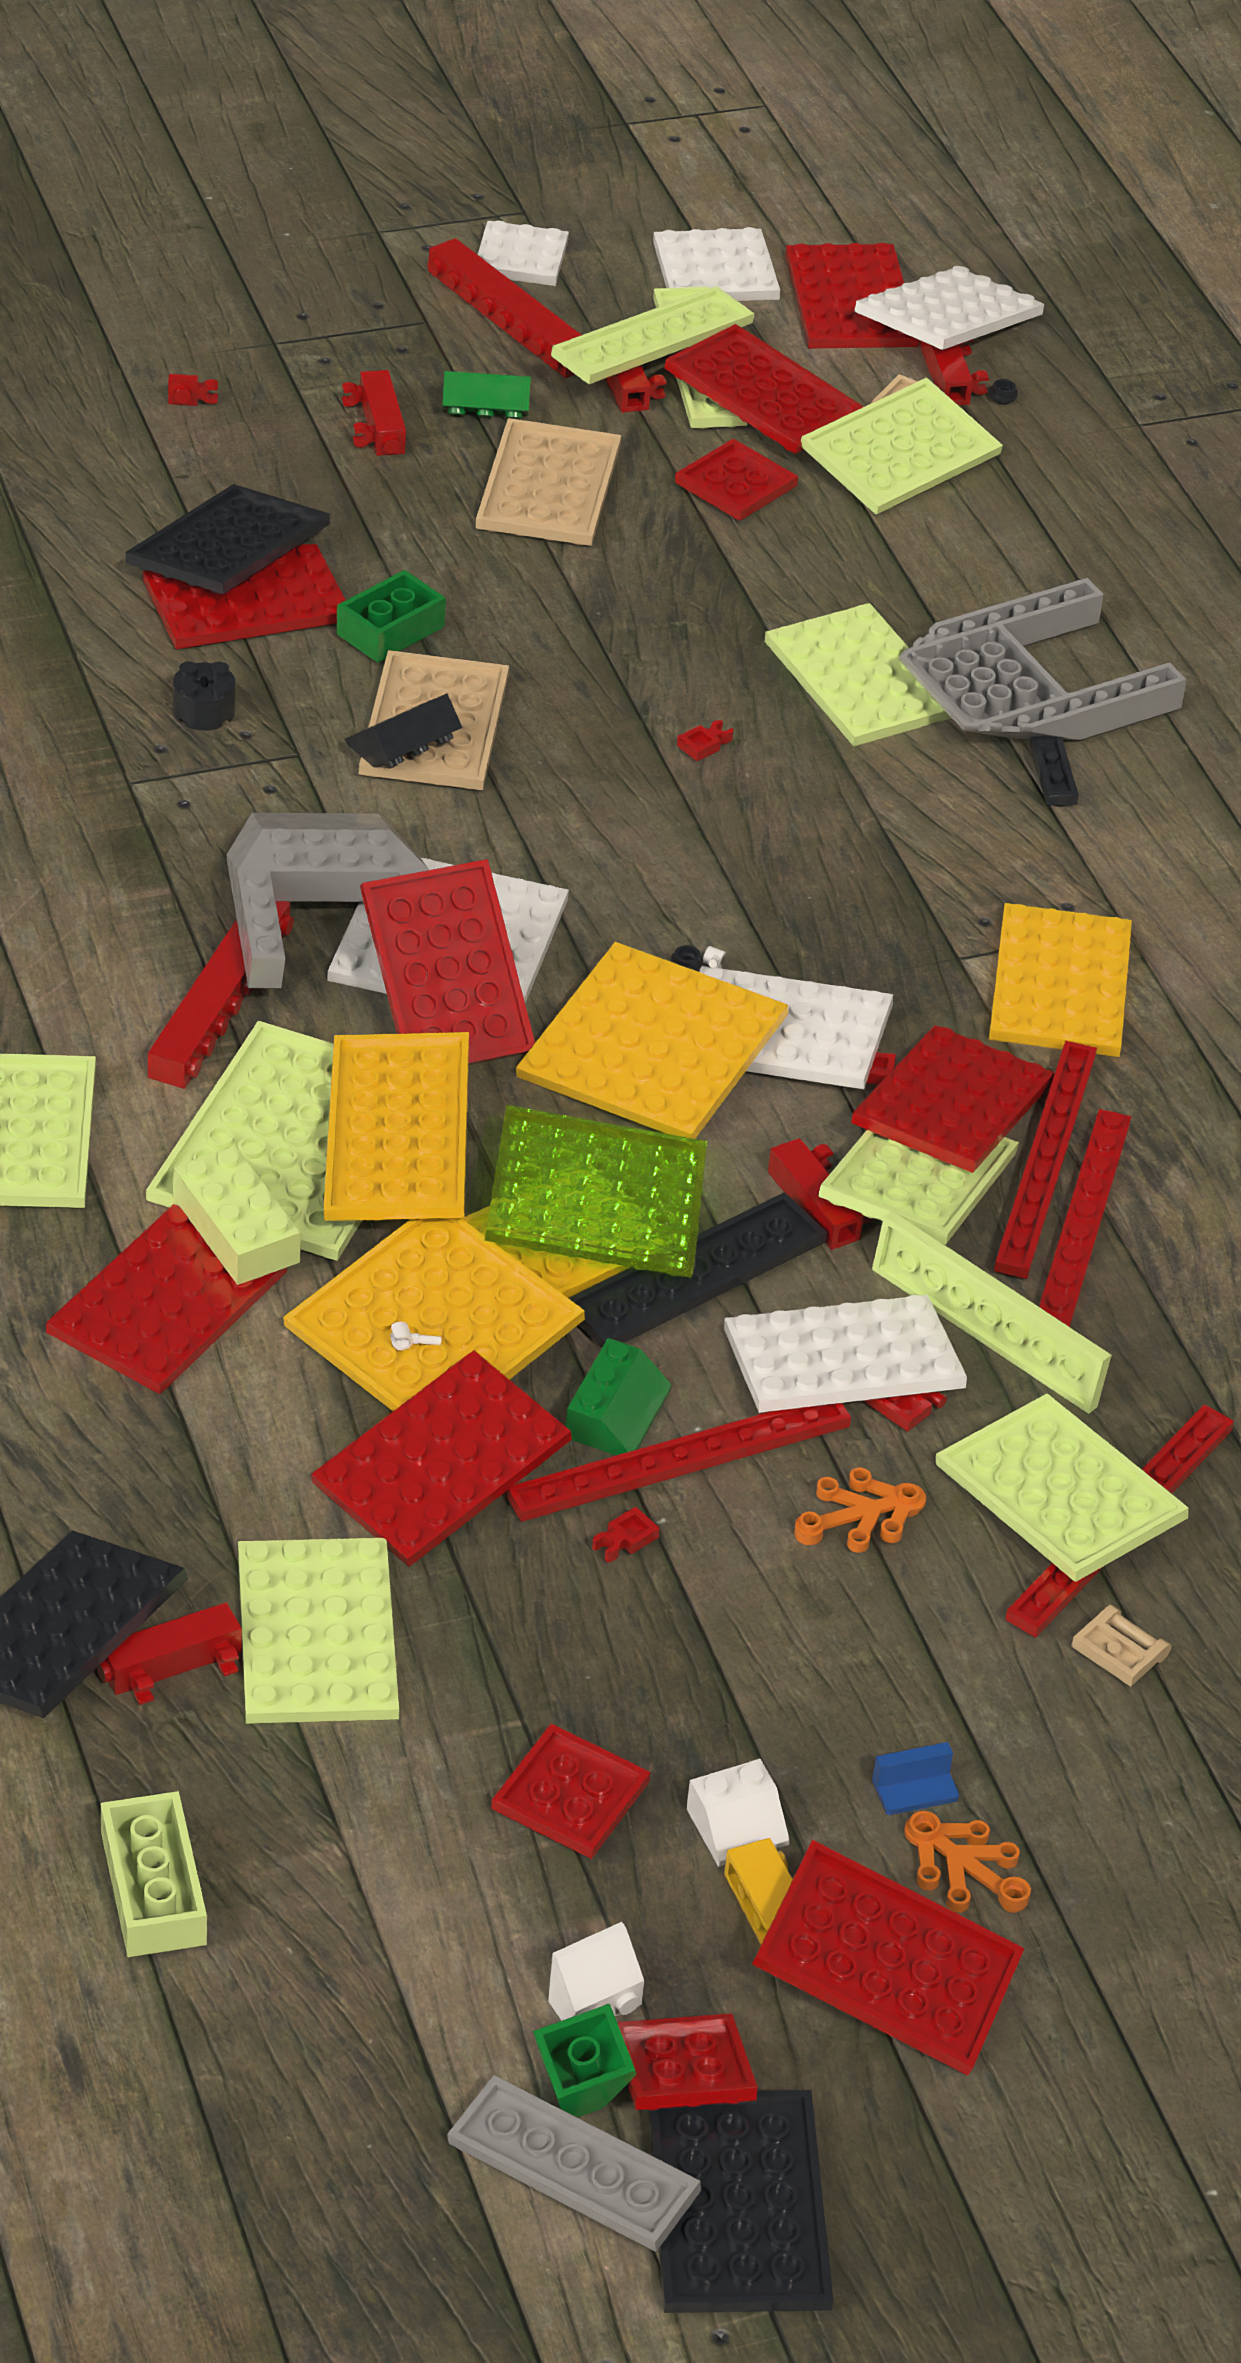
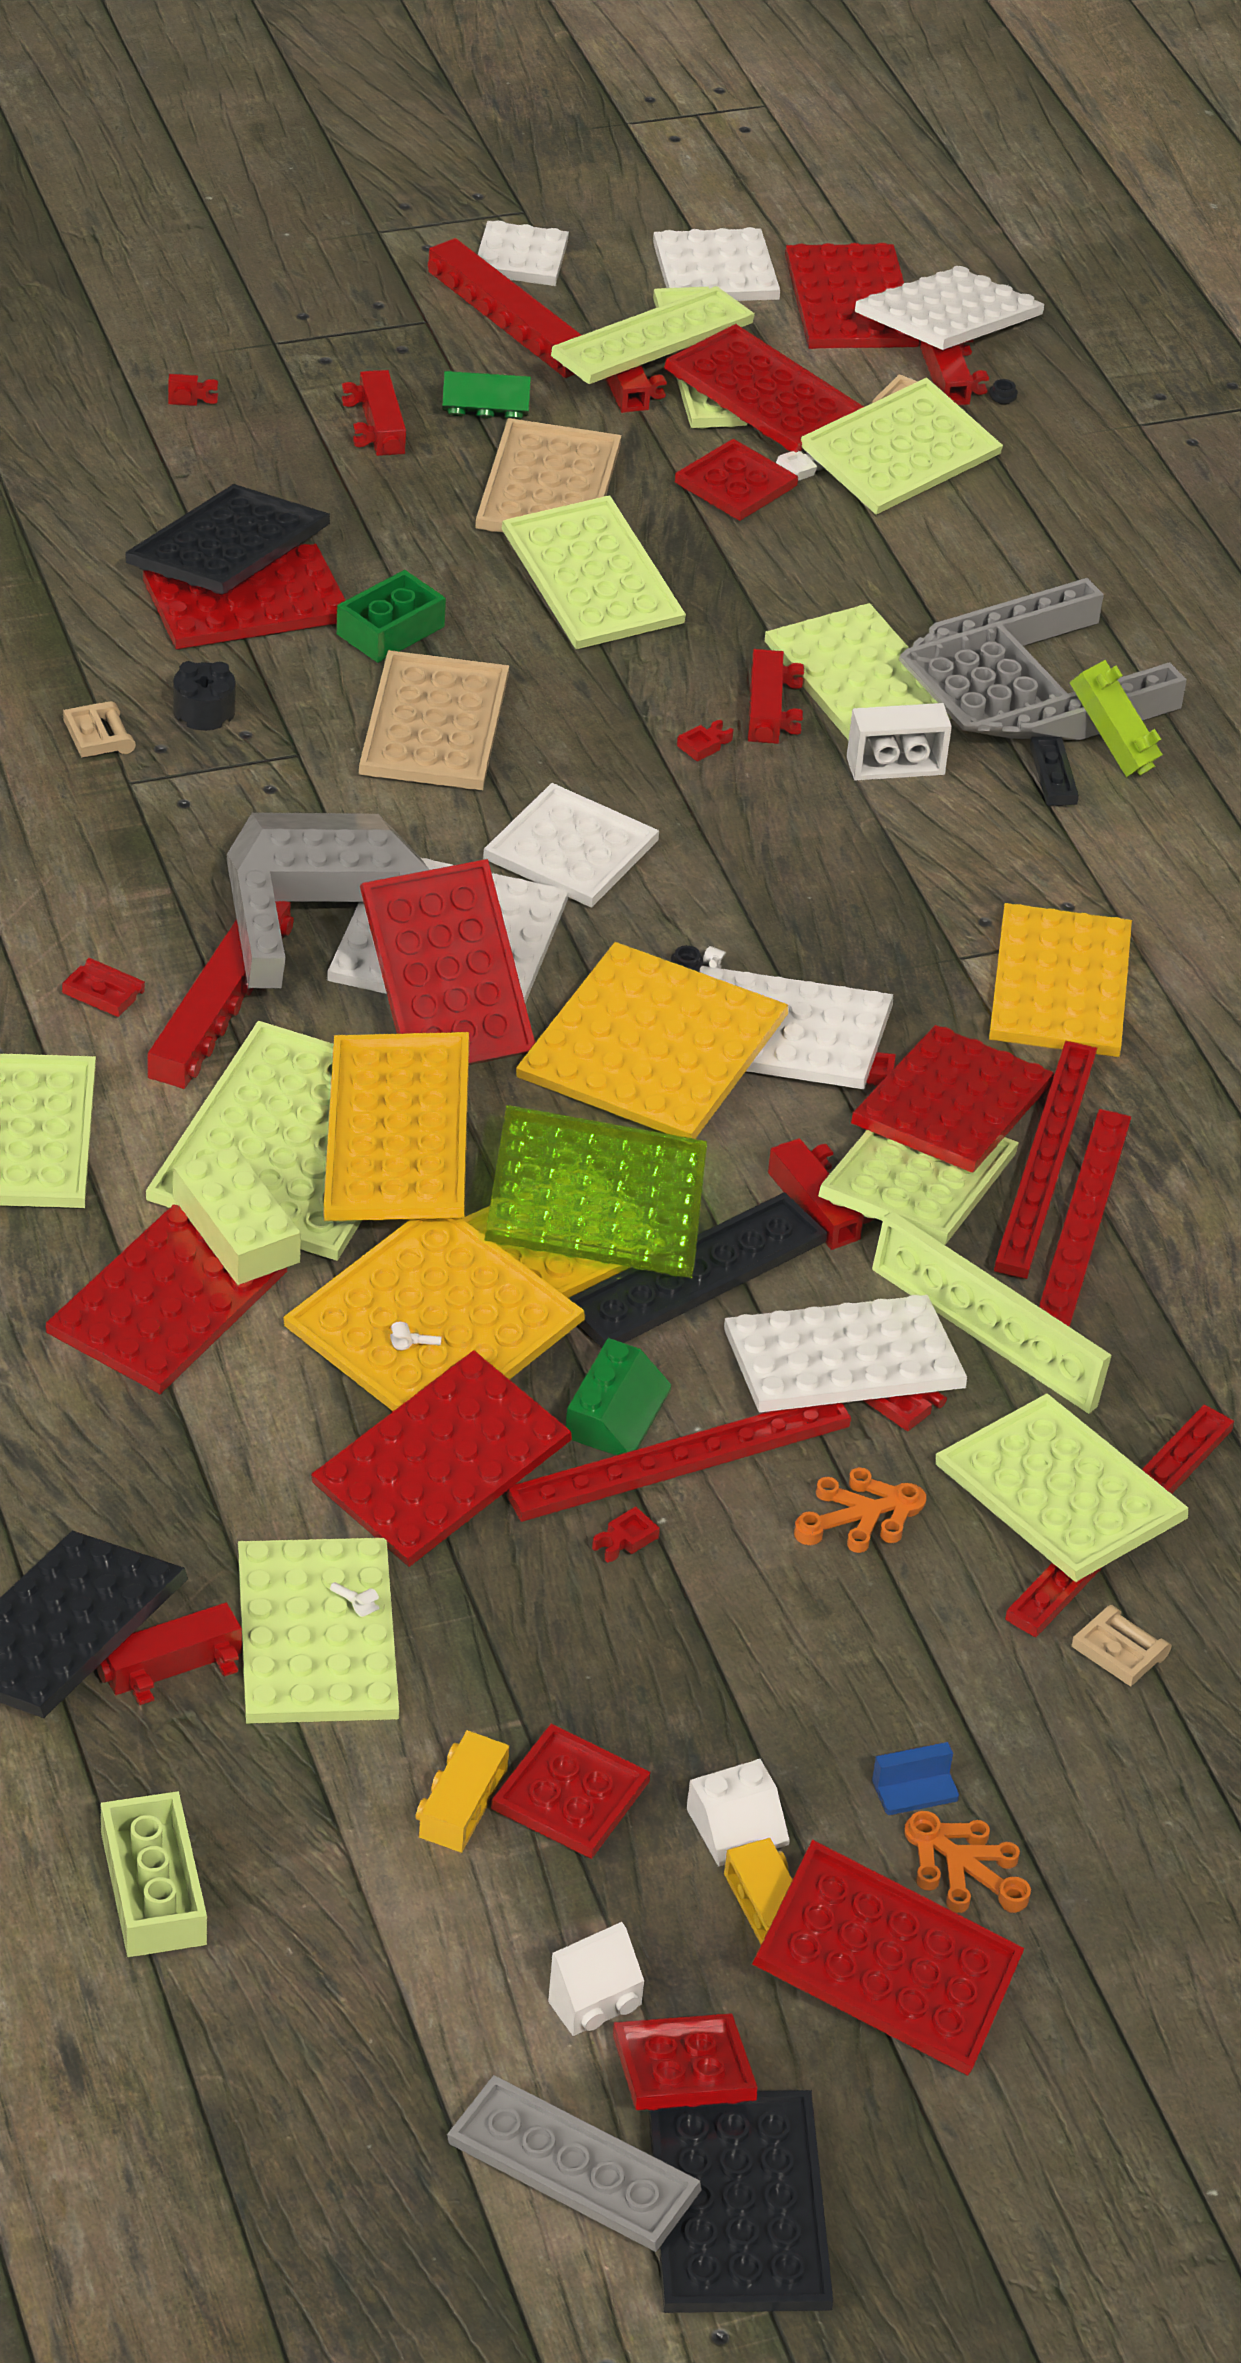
(90, 734): none -> tan plate
(103, 987): none -> red plate
(362, 1603): none -> white hand
(407, 733): black slope -> none
(462, 1791): none -> yellow brick
(571, 844): none -> white plate
(585, 2060): green slope -> none
(593, 572): none -> yellowish green plate
(766, 696): none -> red brick
(800, 464): none -> white plate
(898, 741): none -> white brick
(1117, 719): none -> lime brick

